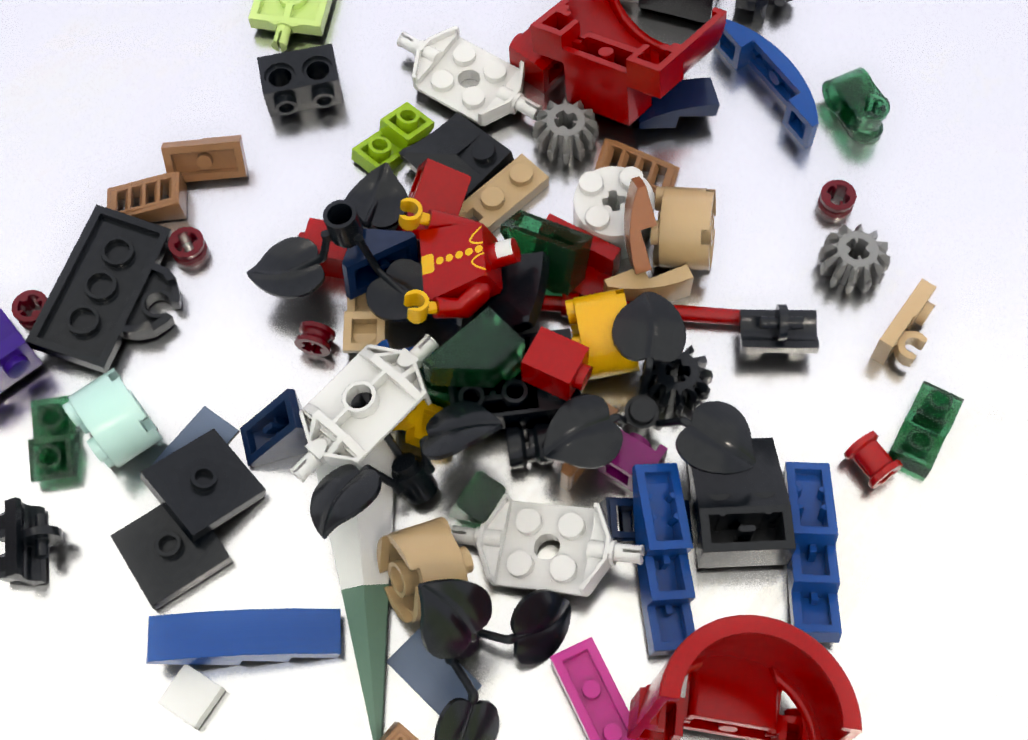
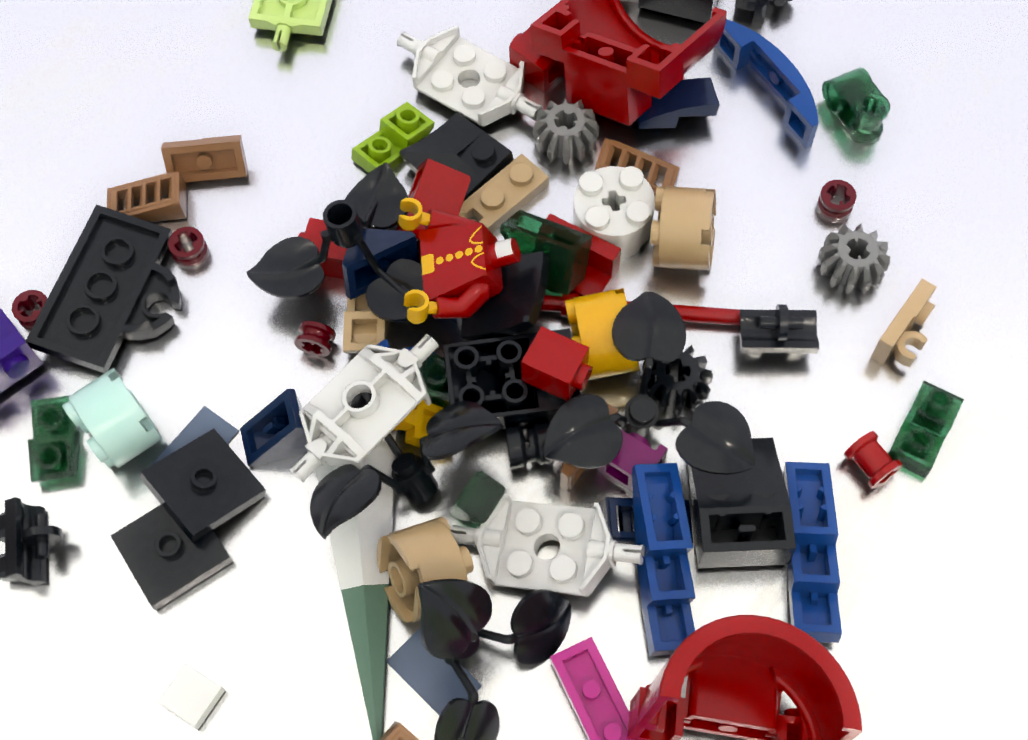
(243, 635): blue slope -> none
(300, 80): black brick -> none
(477, 355): clear green slope -> none
(637, 217): nougat slope -> none
(670, 285): tan slope -> none

